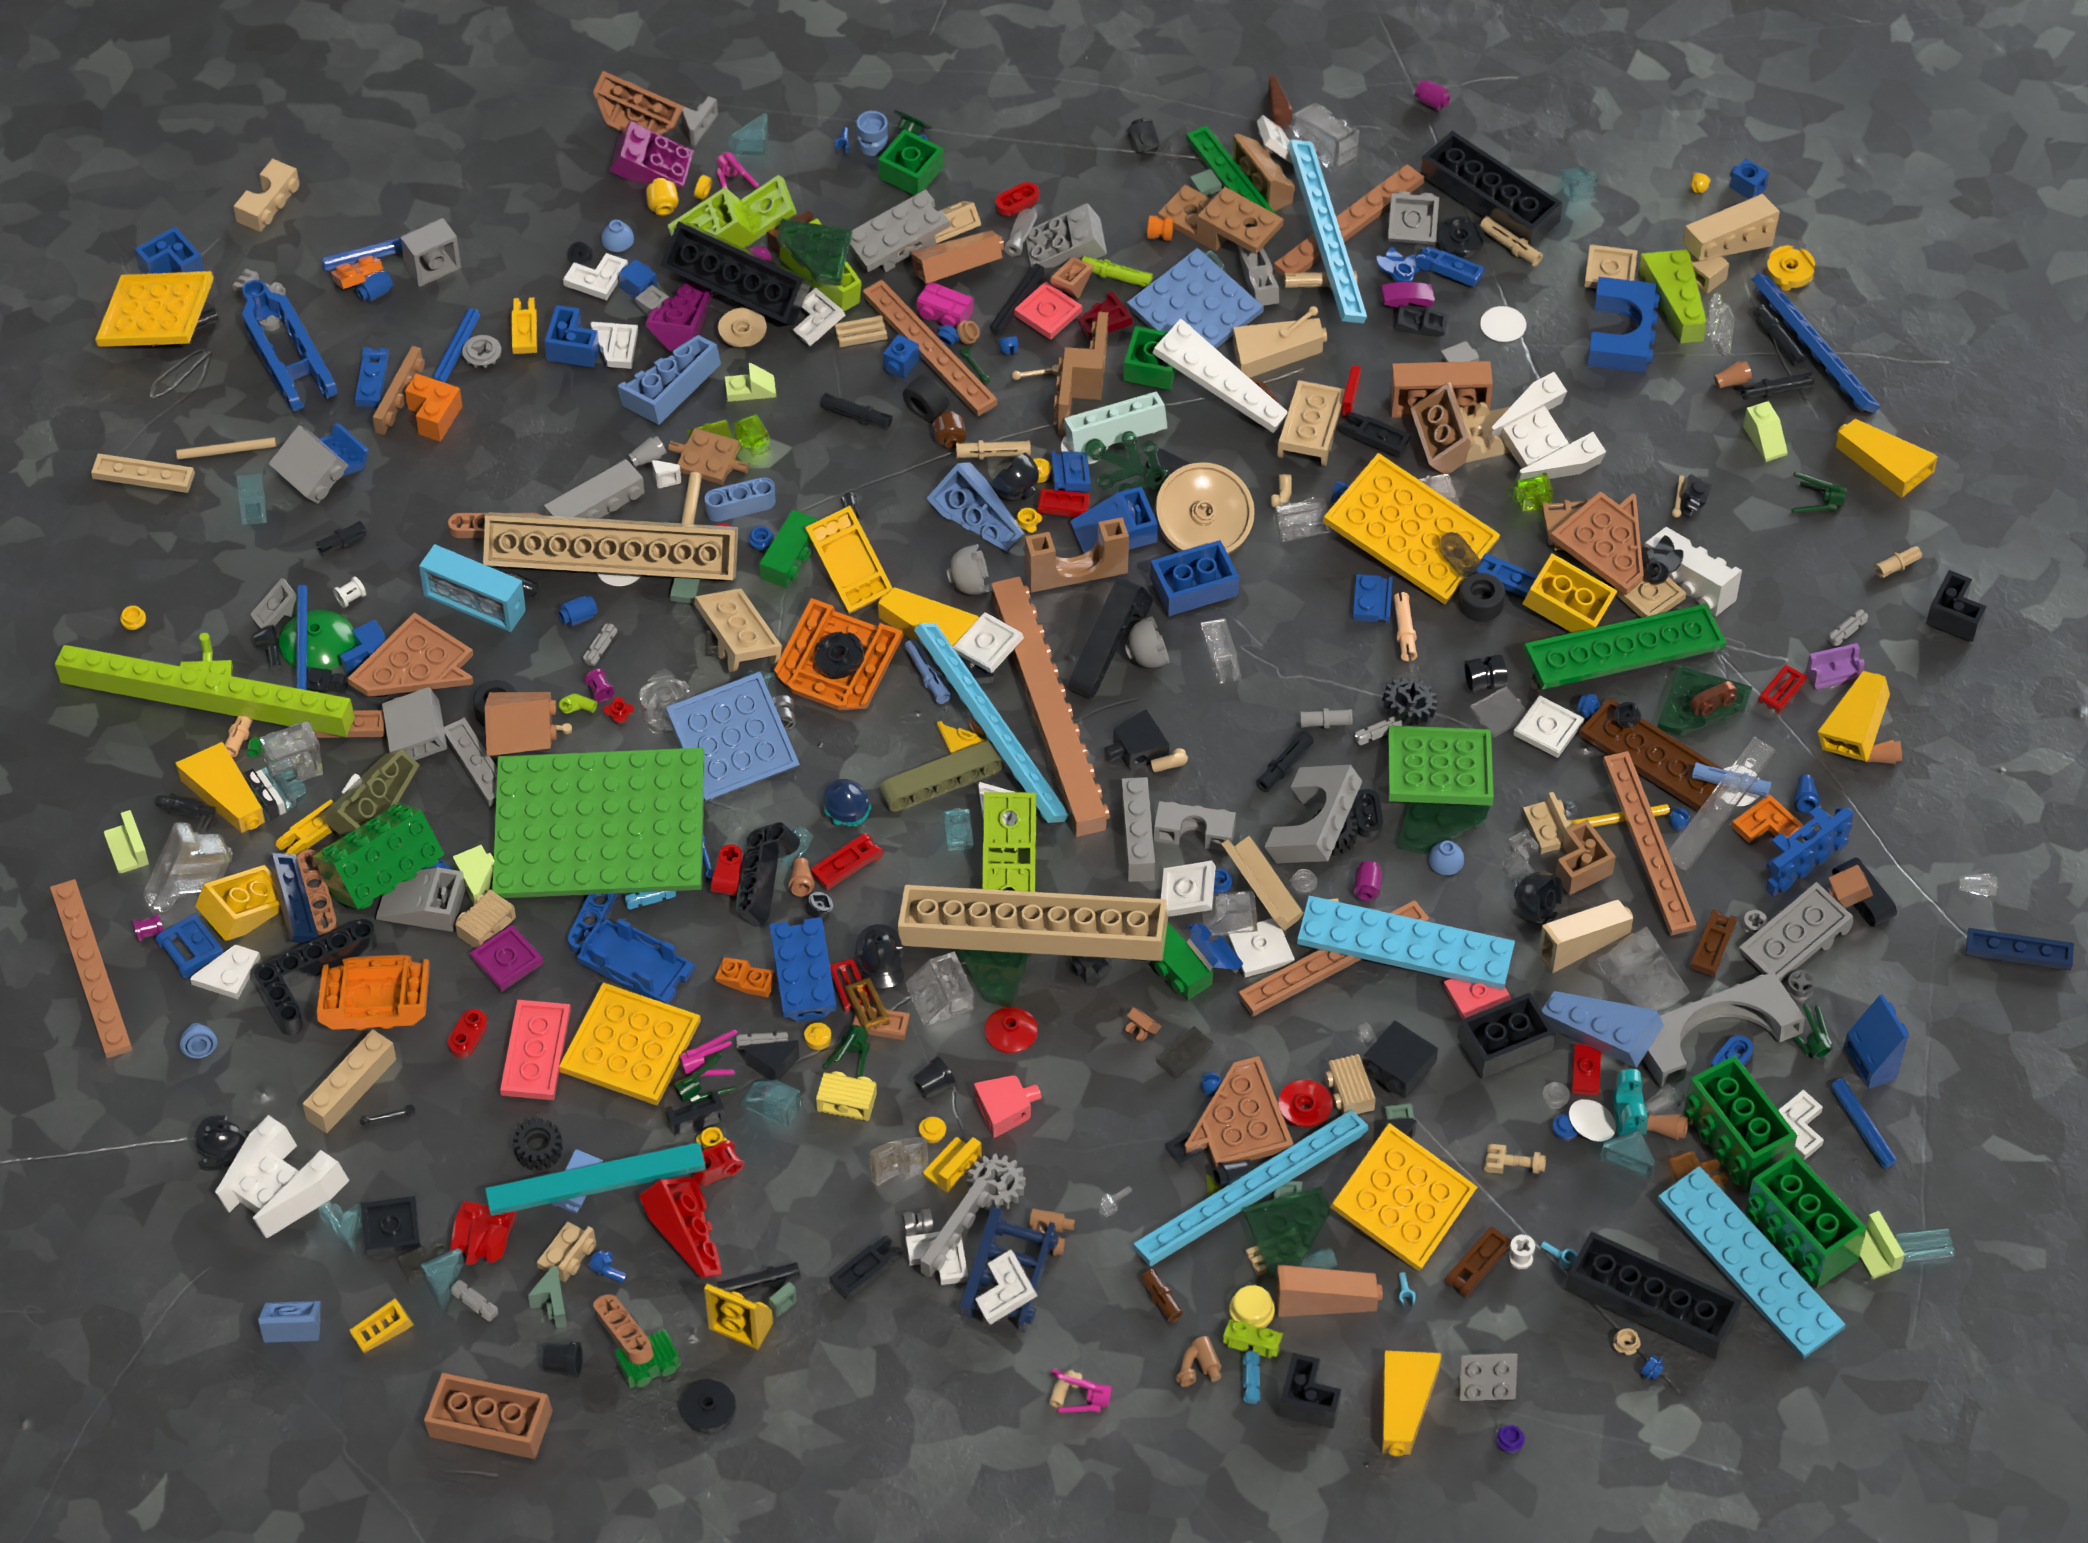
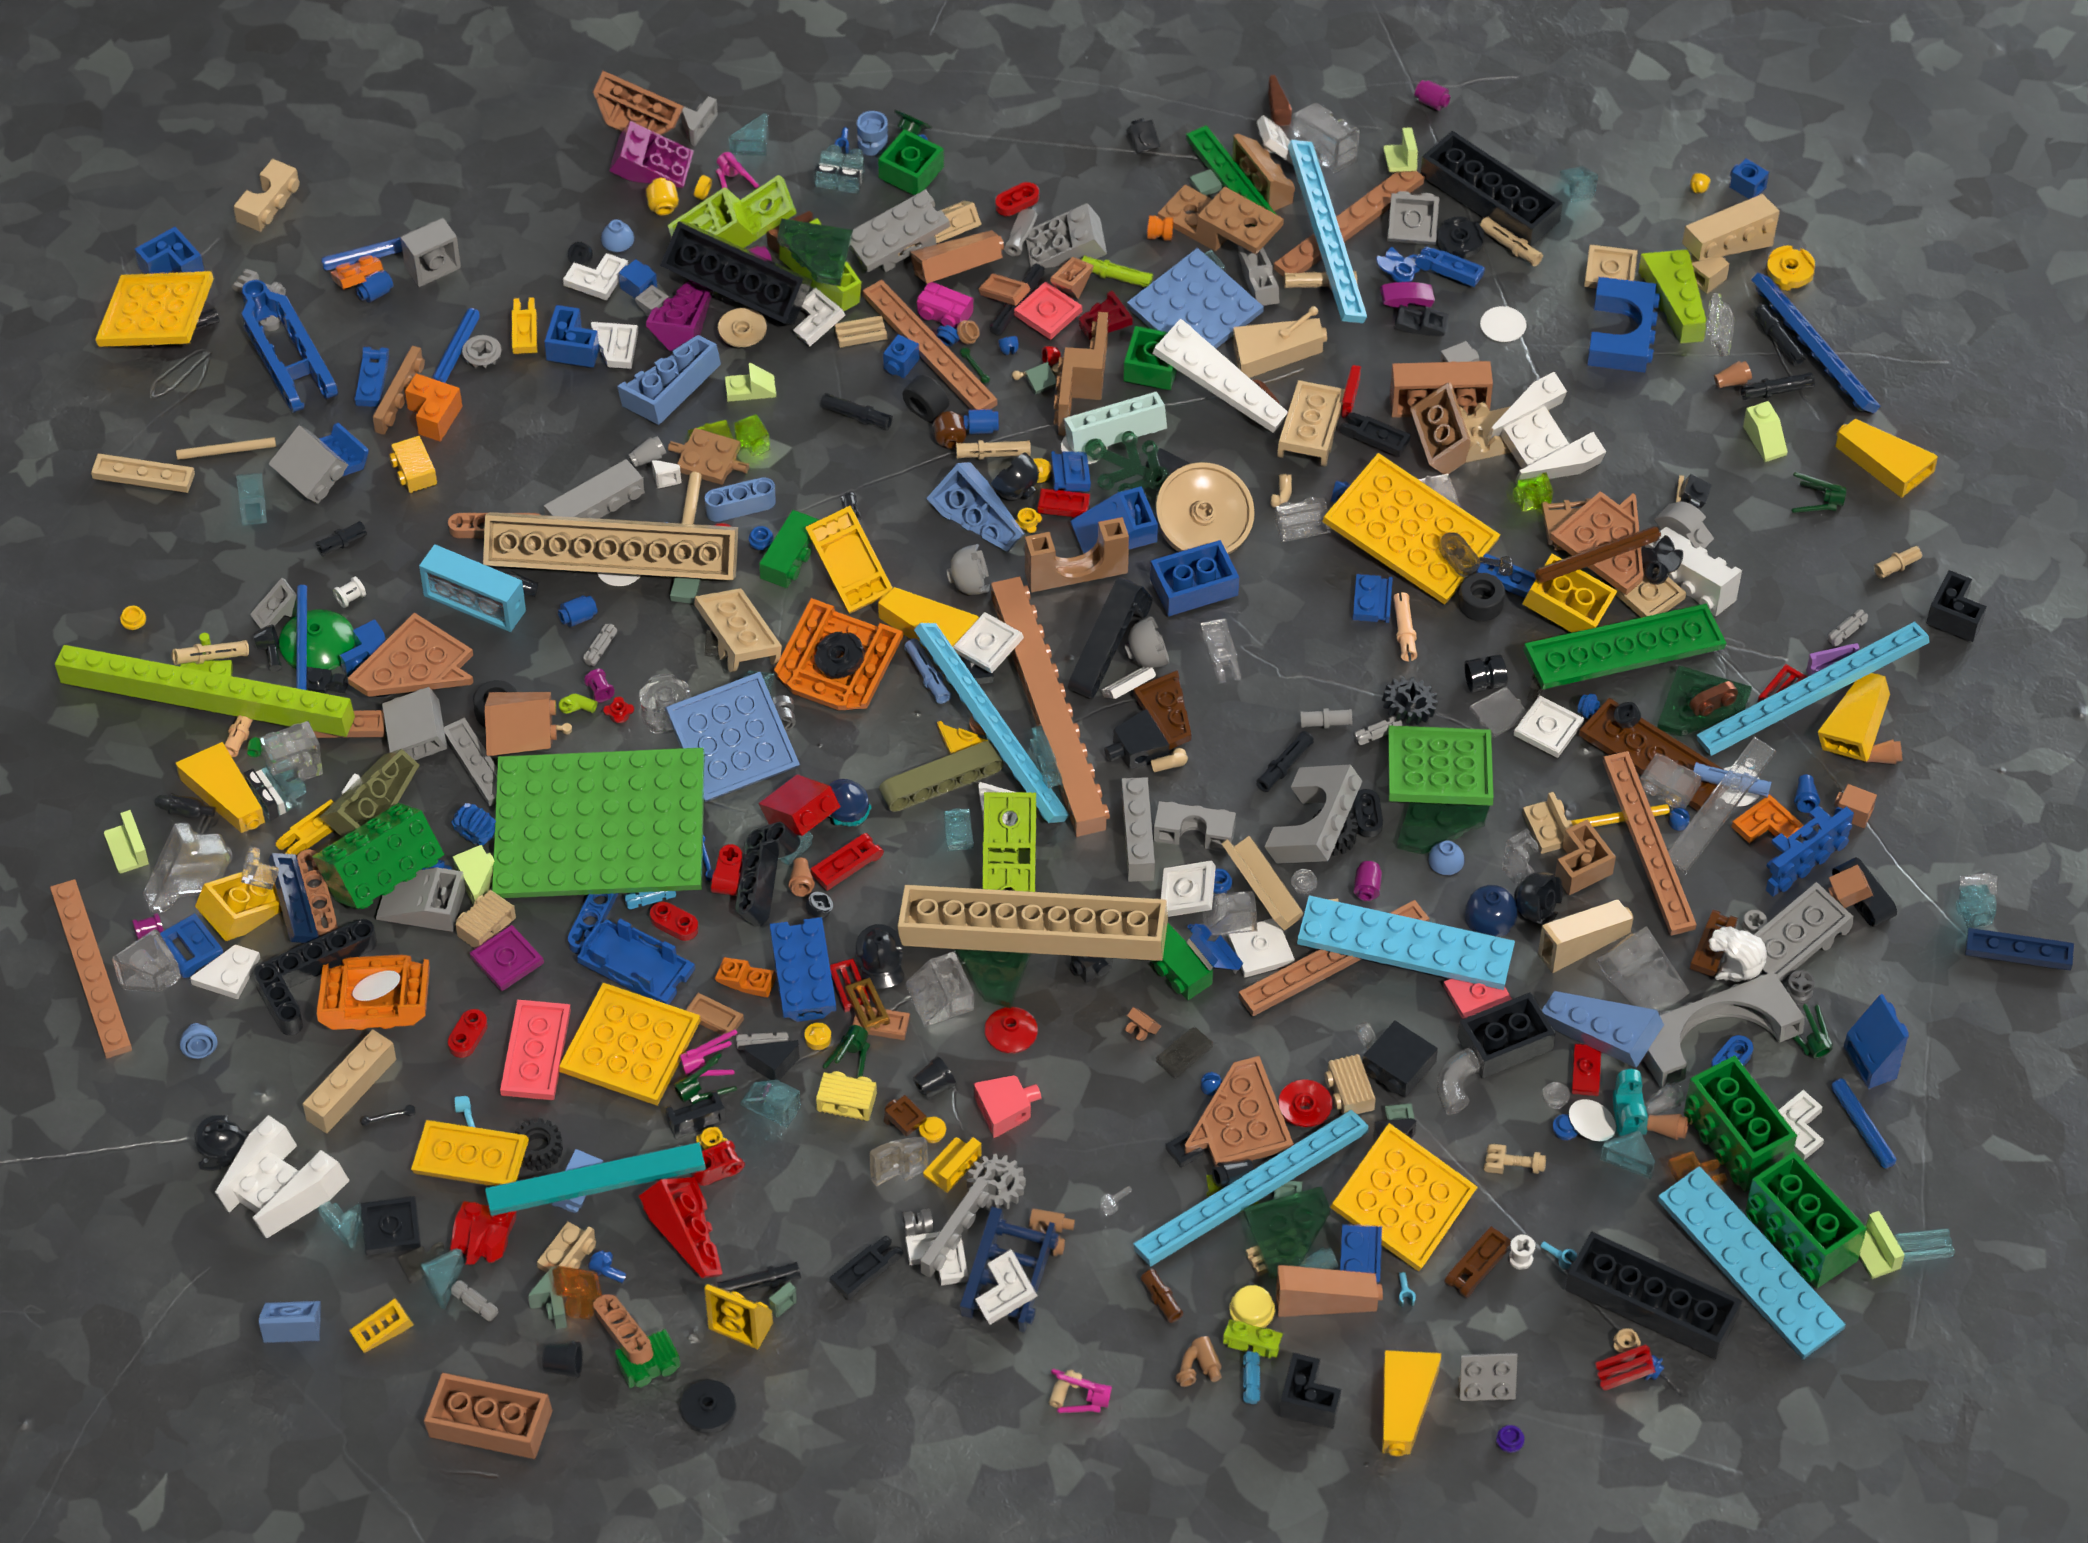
(146, 965): none -> clear slope
(183, 655): none -> tan pin
(258, 873): none -> clear panel
(376, 985): none -> white sticker
(413, 464): none -> yellow brick
(462, 1104): none -> medium azure hand
(469, 1154): none -> yellow plate
(474, 824): none -> blue gear
(580, 1287): none -> clear orange hinge
(672, 920): none -> red plate
(715, 1015): none -> medium nougat tile
(800, 804): none -> red brick
(840, 169): none -> clear light blue hips
(904, 1115): none -> reddish brown bracket
(981, 421): none -> blue brick
(1004, 289): none -> nougat tile
(1041, 378): none -> sand green tile
(1046, 758): none -> clear light blue hinge
(1050, 355): none -> red hinge
(1128, 682): none -> white tile
(1166, 706): none -> reddish brown wing
(1361, 1249): none -> blue plate
(1402, 156): none -> yellowish green panel
(1452, 1079): none -> clear cylinder
(1491, 911): none -> dark blue cylinder
(1504, 564): none -> clear smoke hand
(1597, 554): none -> reddish brown axle
(1623, 1363): none -> red tile
(1670, 780): none -> clear brick
(1686, 521): none -> light grey brick
(1743, 954): none -> white hair
(1812, 688): none -> medium azure plate
(1859, 802): none -> nougat brick
(1976, 906): none -> clear light blue brick

